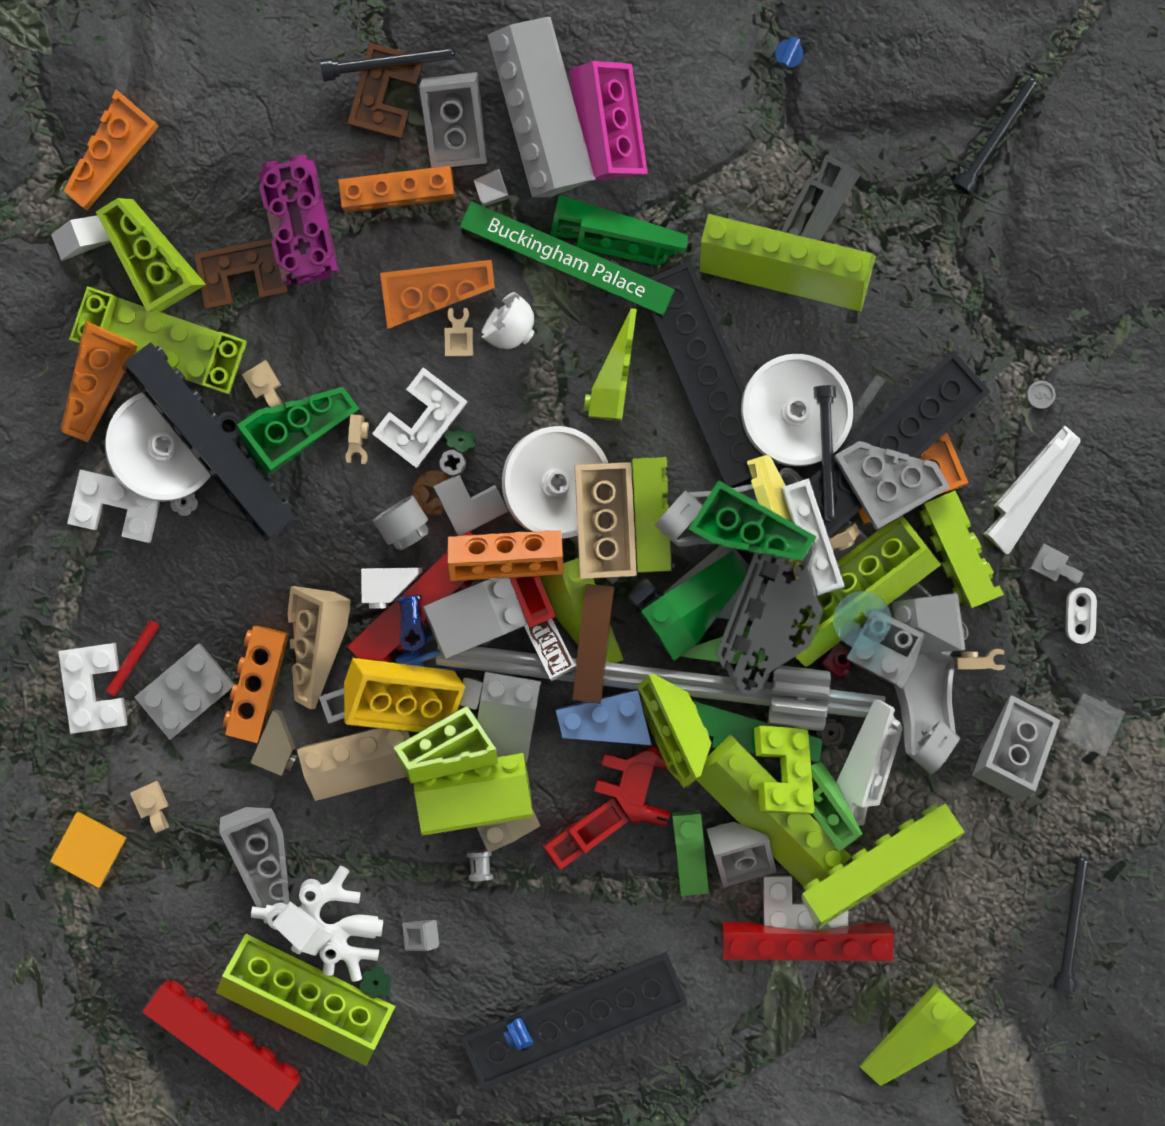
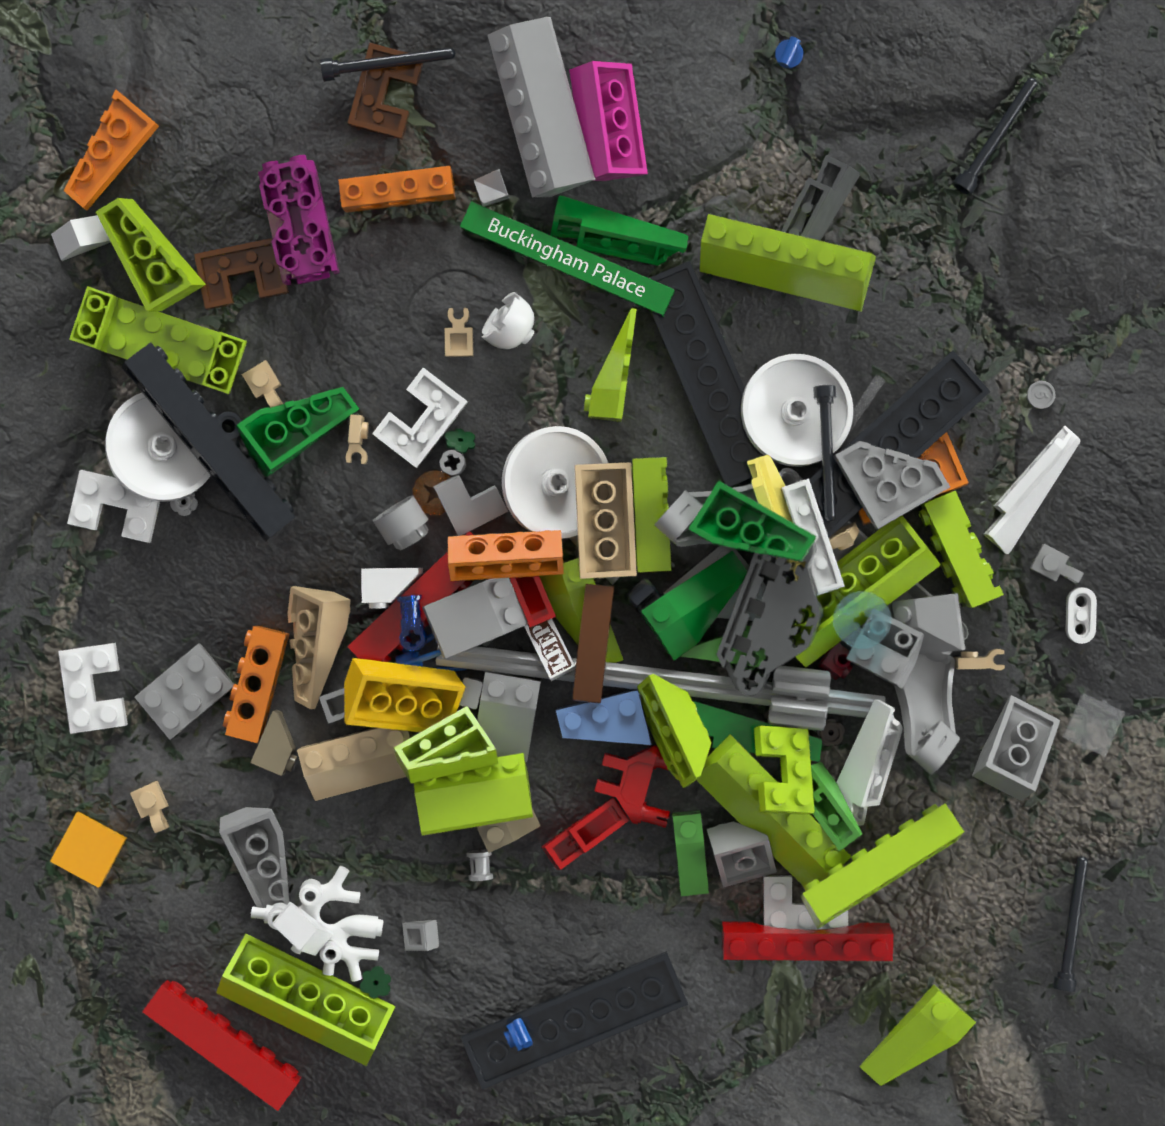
(94, 379): orange wing -> none
(132, 658): red bar -> none
(424, 290): orange wing -> none
(453, 120): light grey slope -> none

